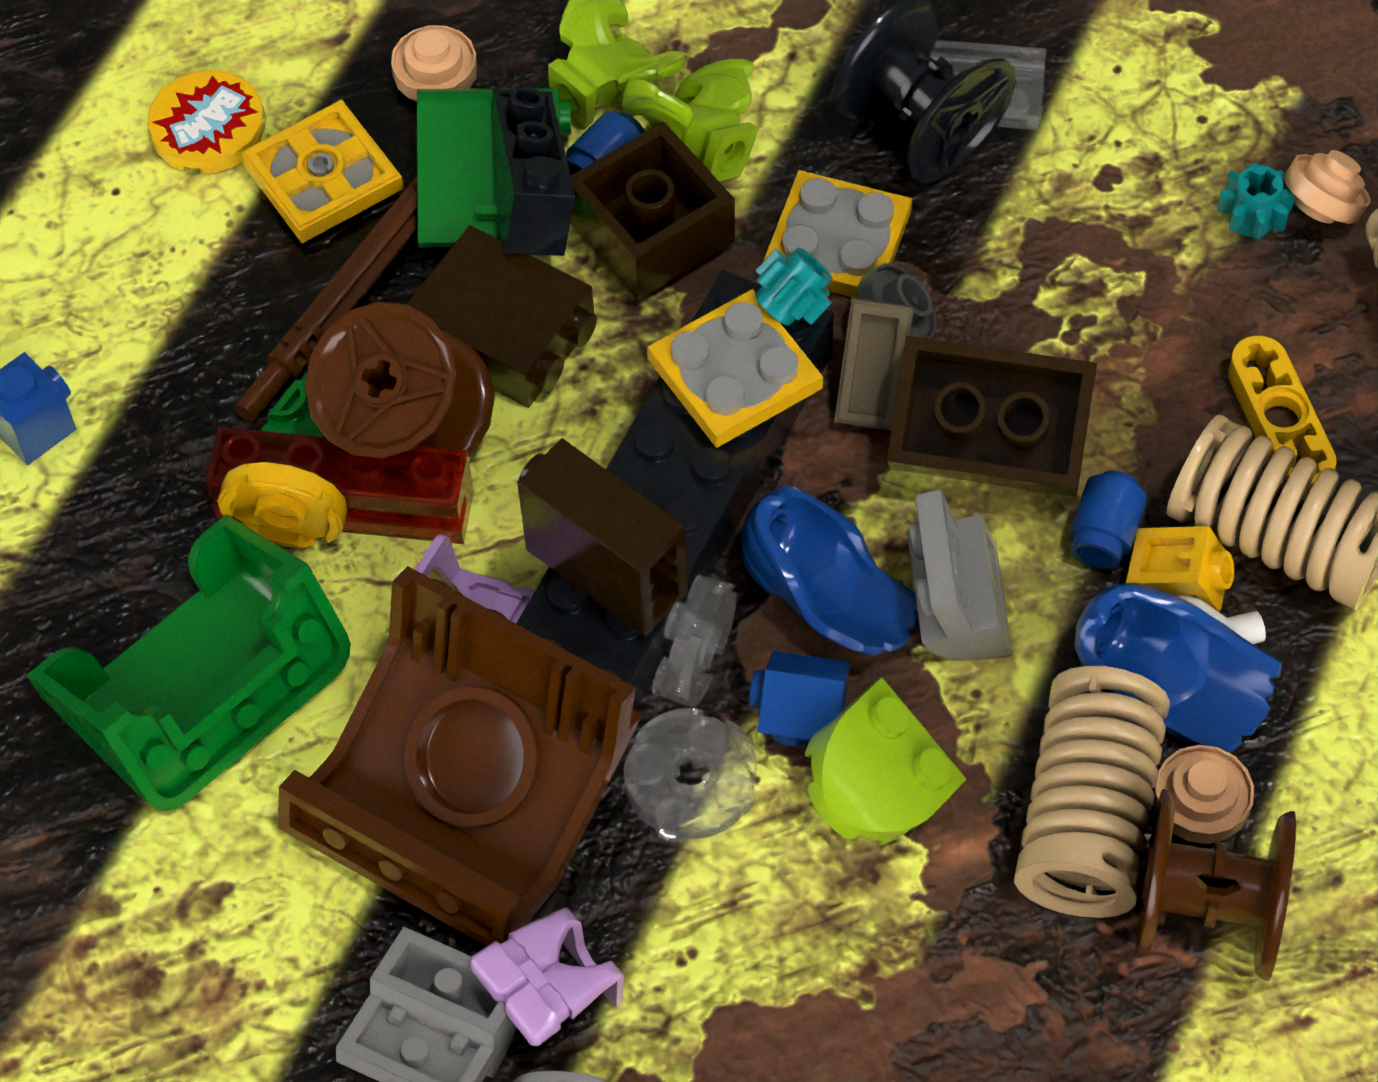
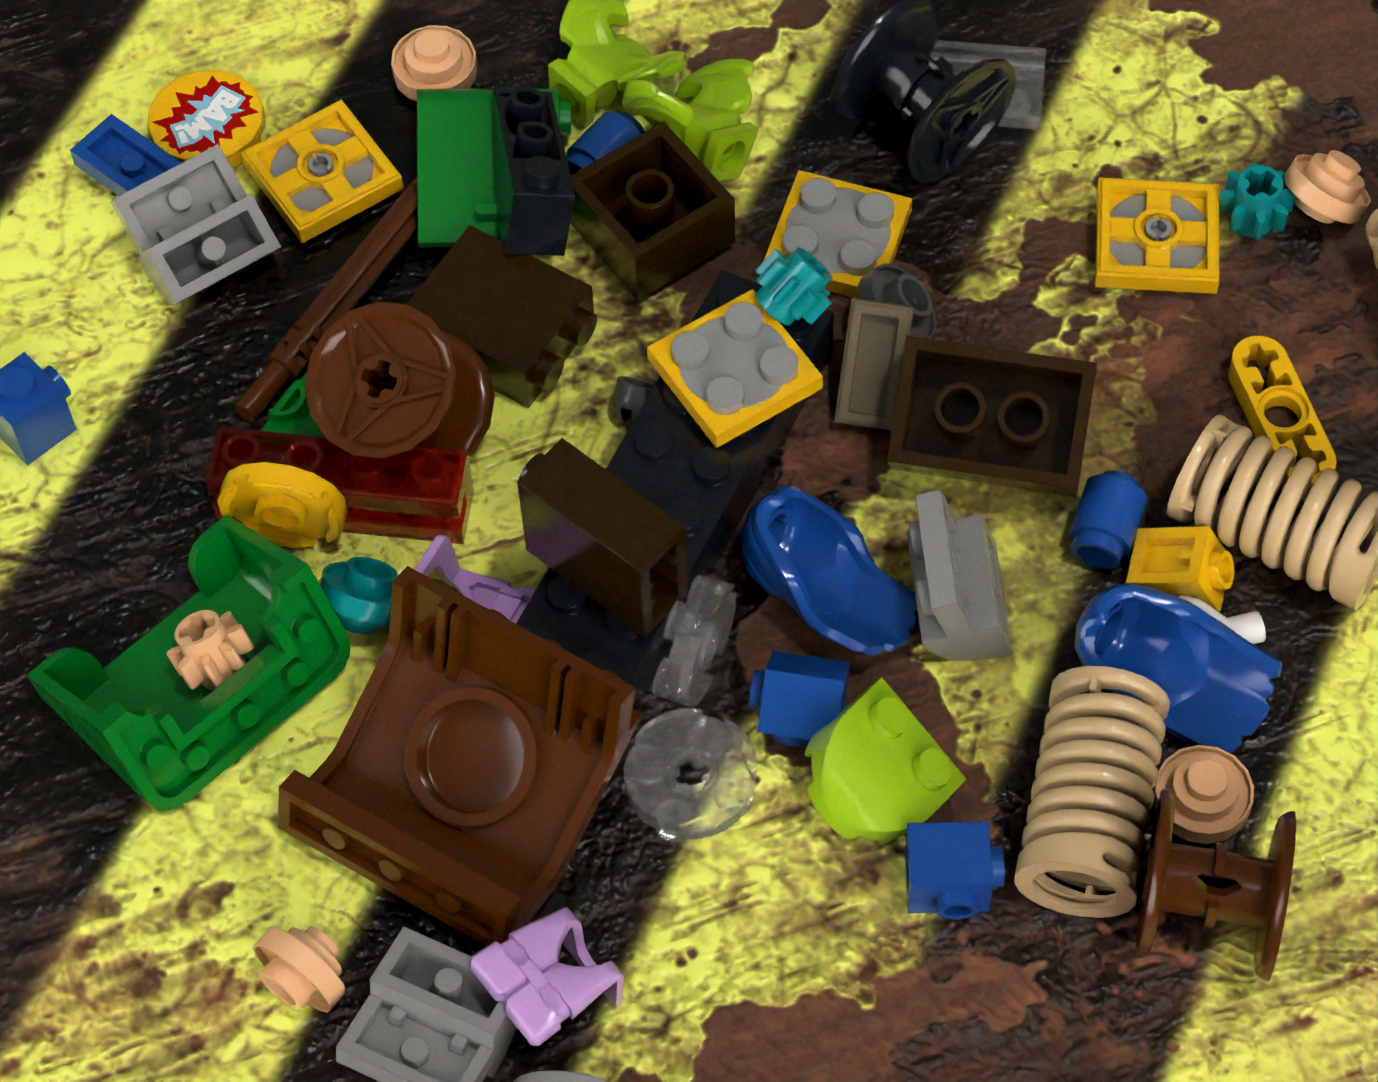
(120, 156): none -> blue plate
(194, 225): none -> light grey brick
(209, 648): none -> light nougat gear
(301, 967): none -> light nougat plate
(360, 593): none -> teal plate
(630, 396): none -> dark grey hinge
(951, 868): none -> blue brick
(1157, 235): none -> yellow piece

